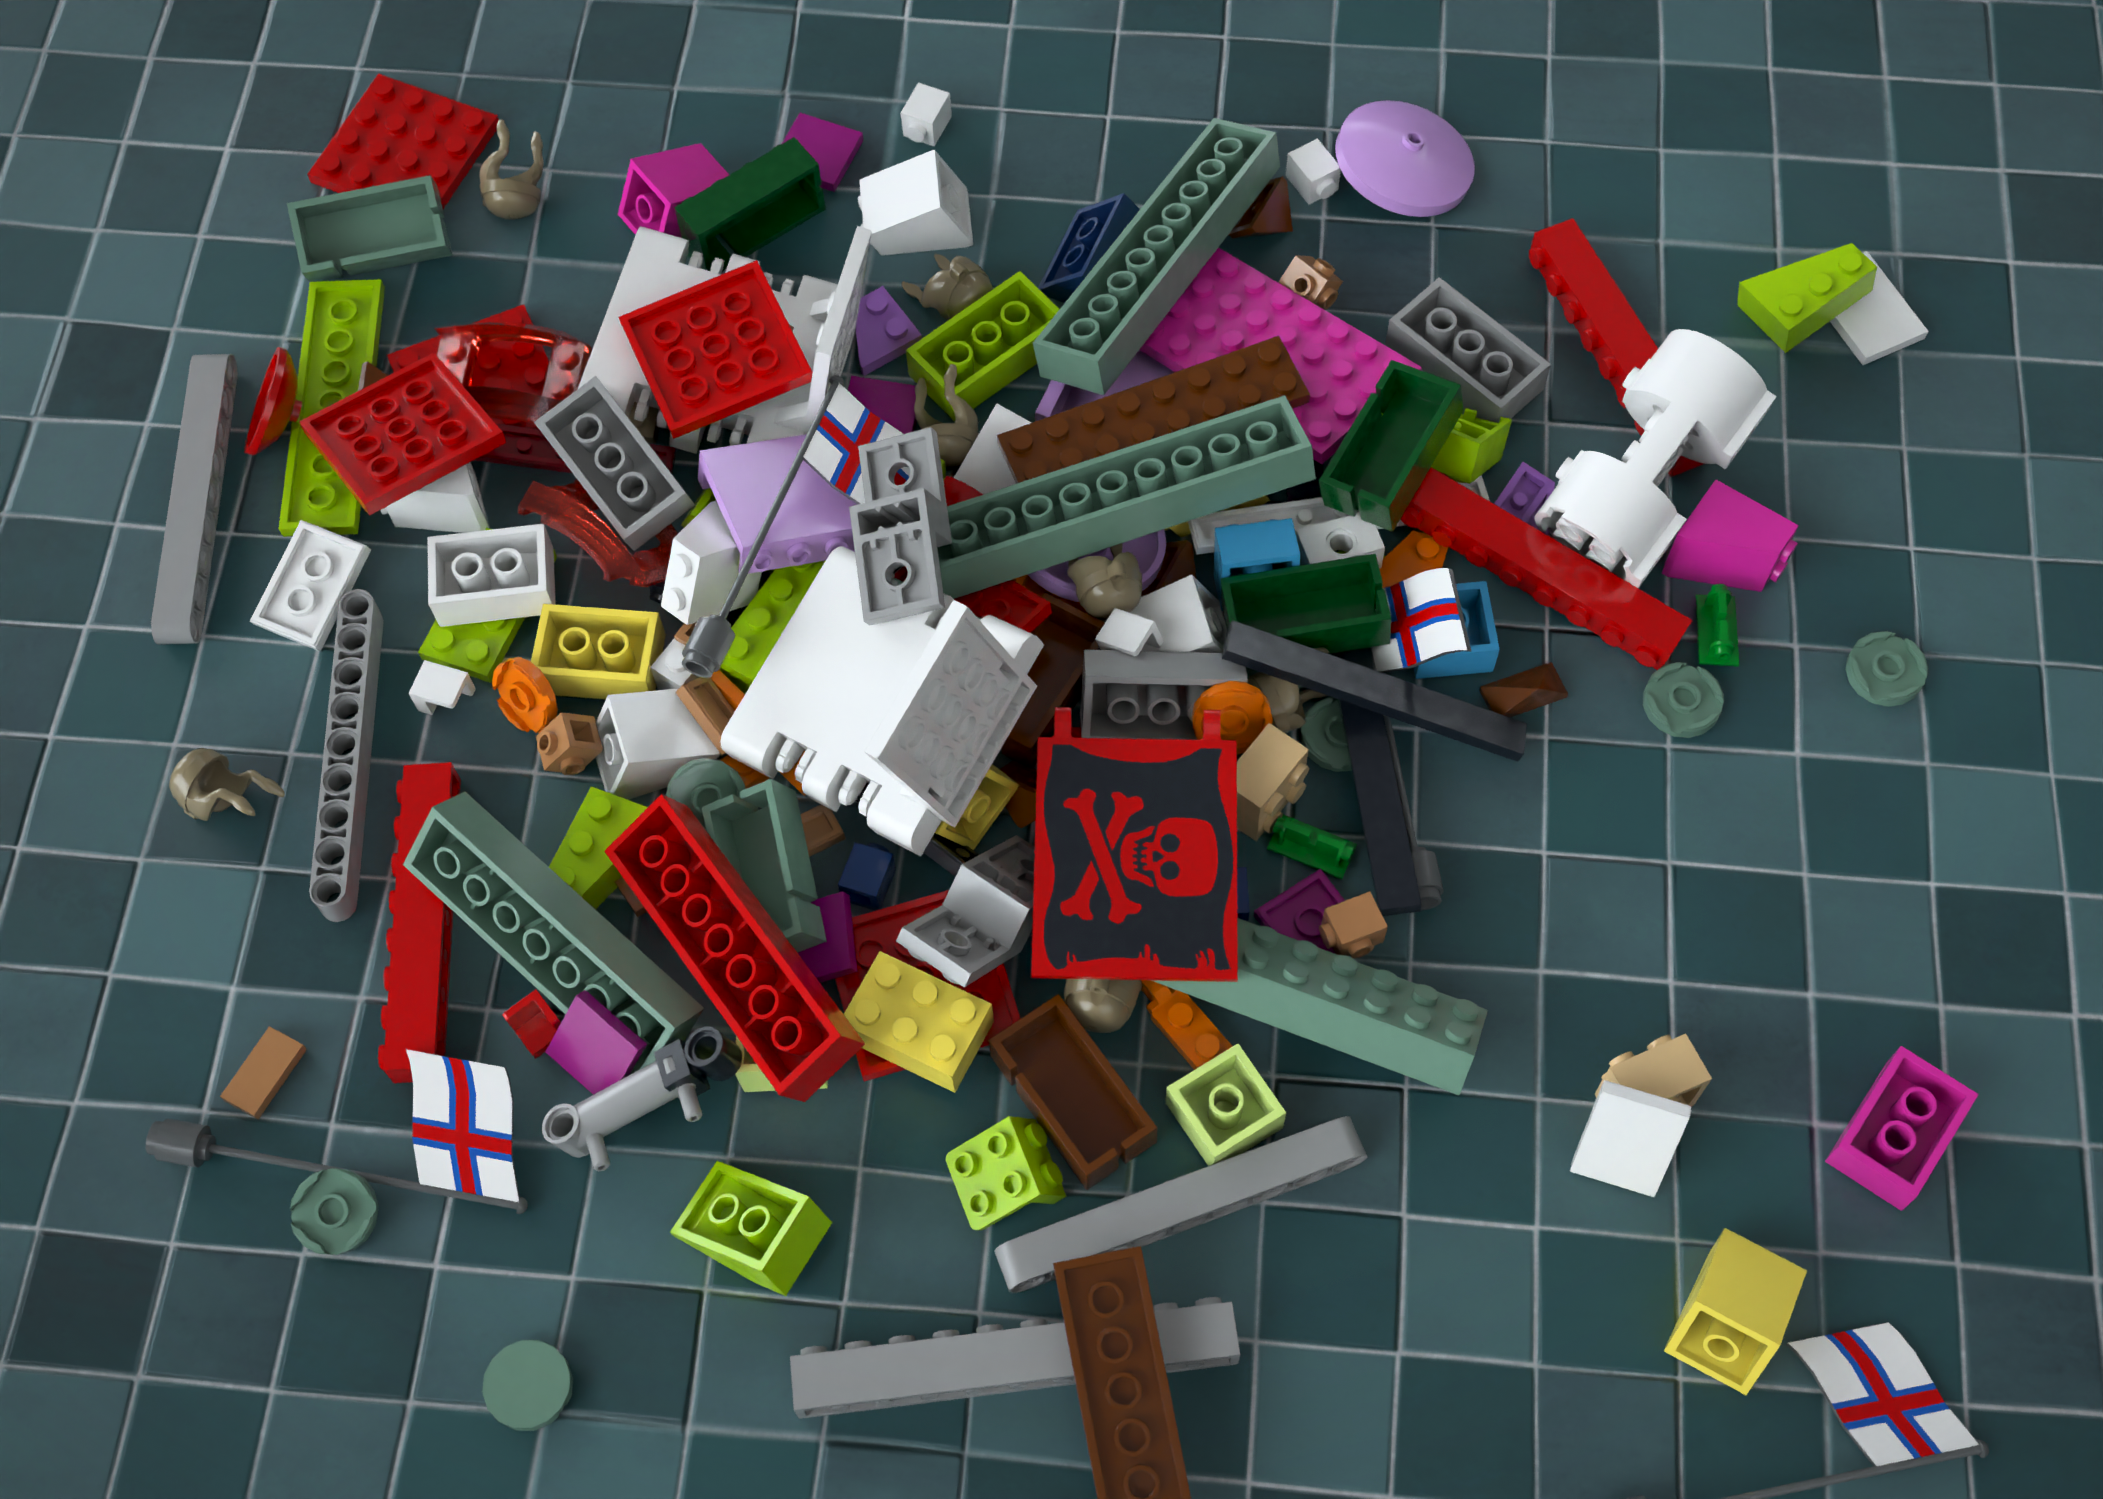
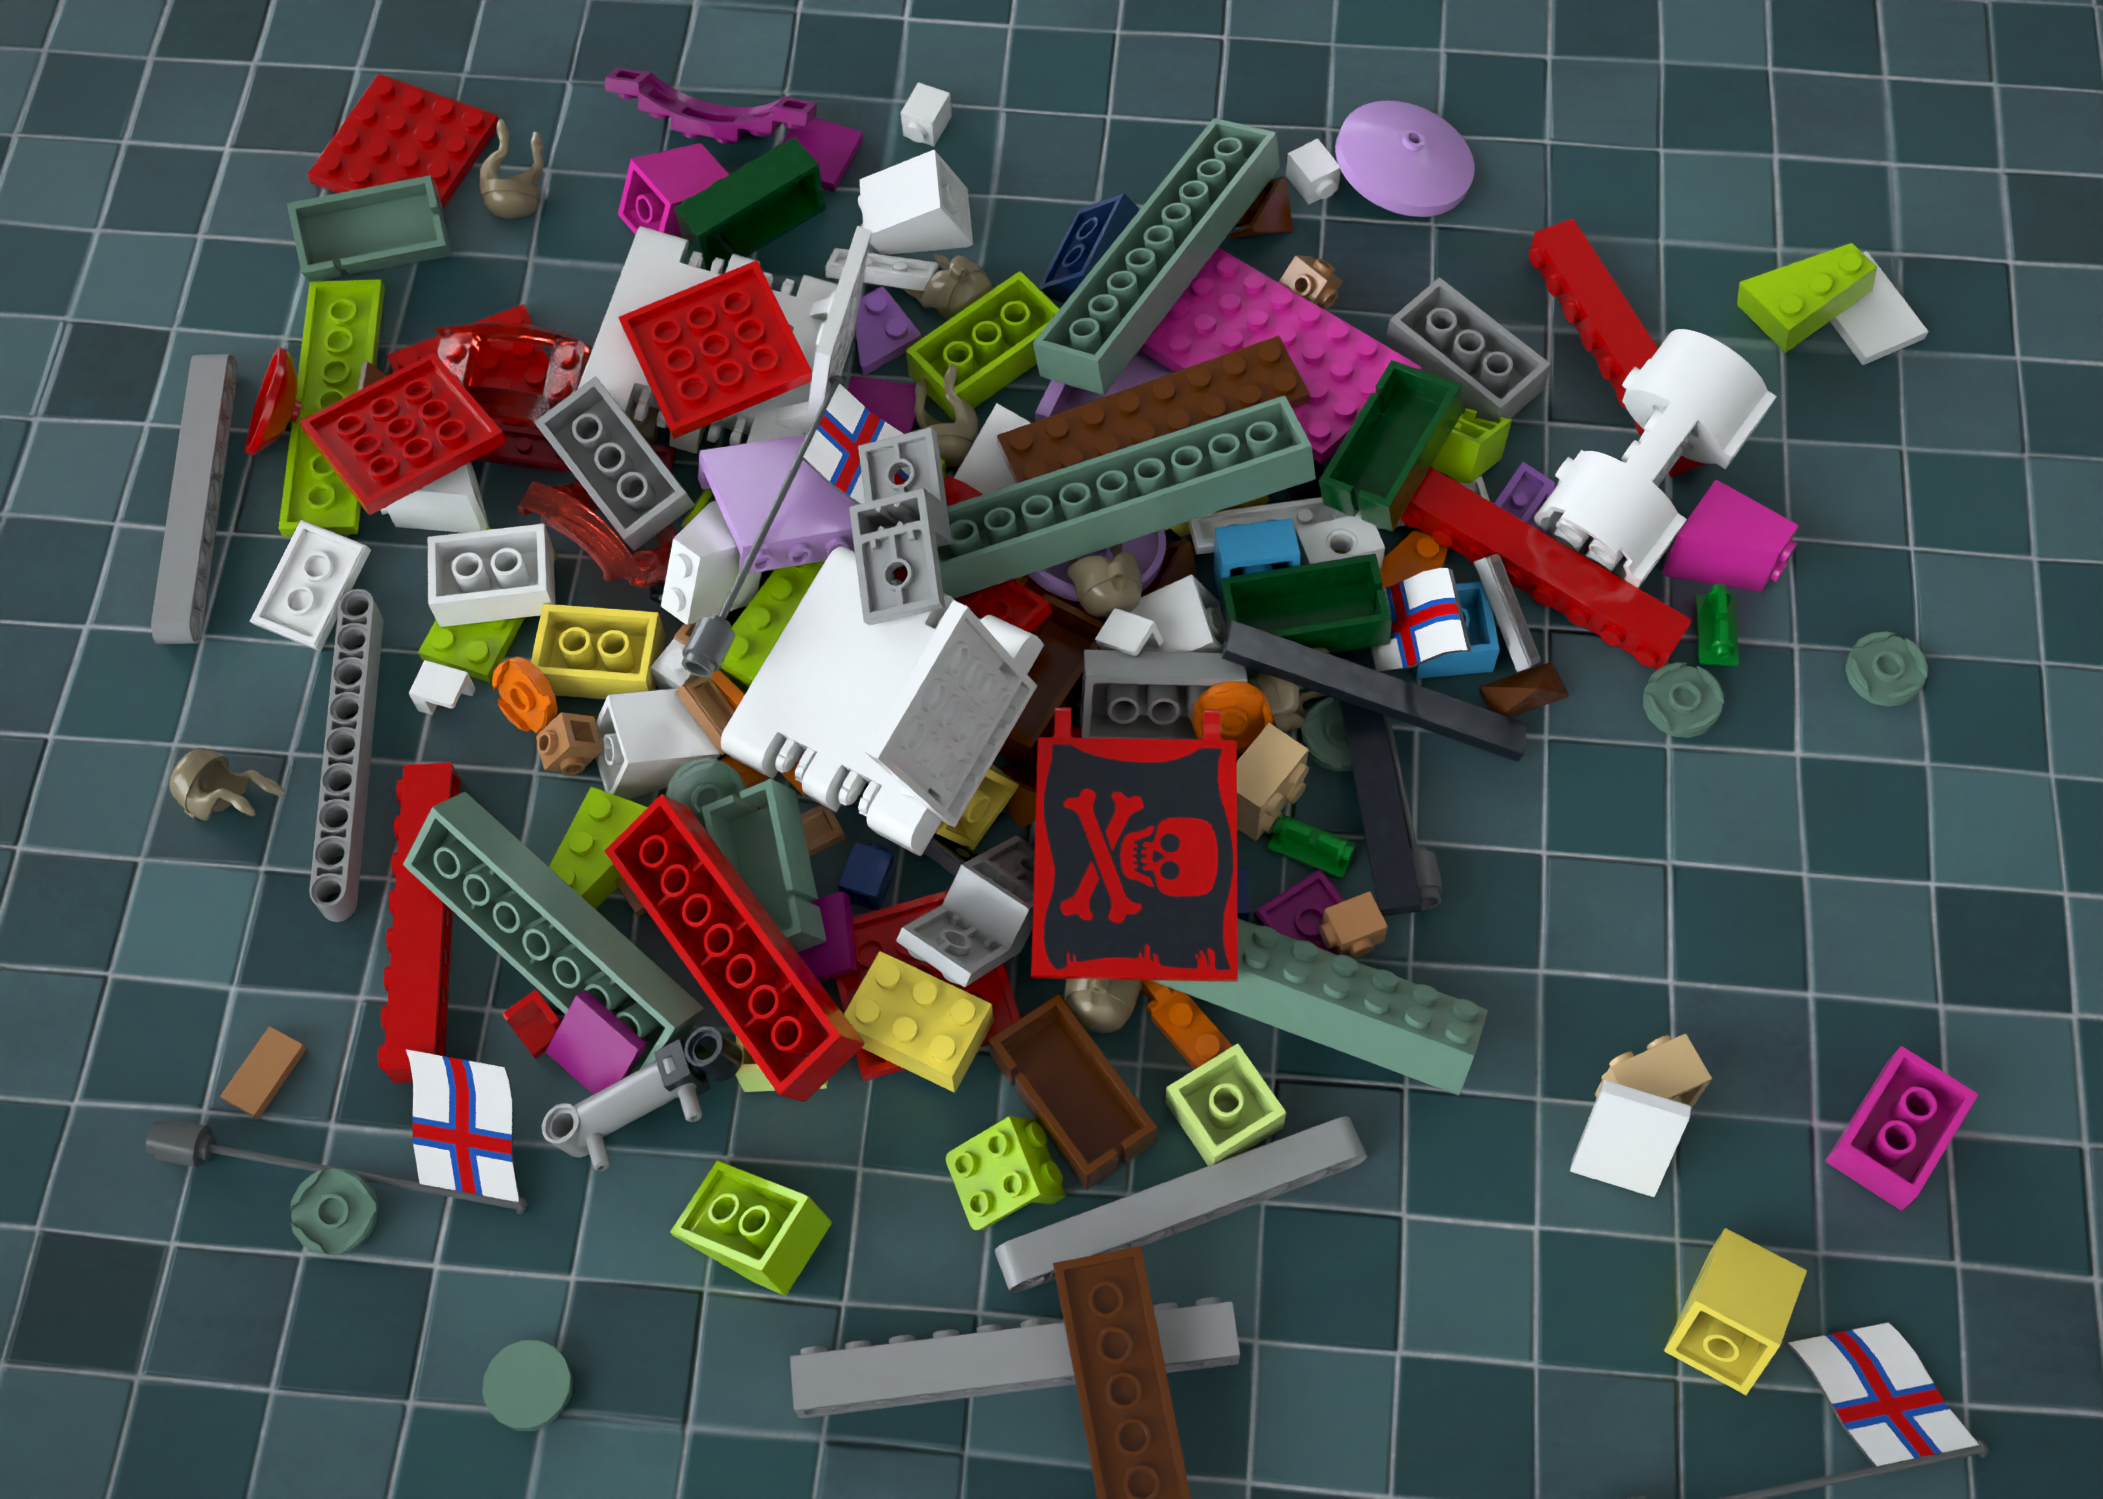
(702, 118): none -> magenta piece
(887, 270): none -> white tile
(1507, 612): none -> light grey tile

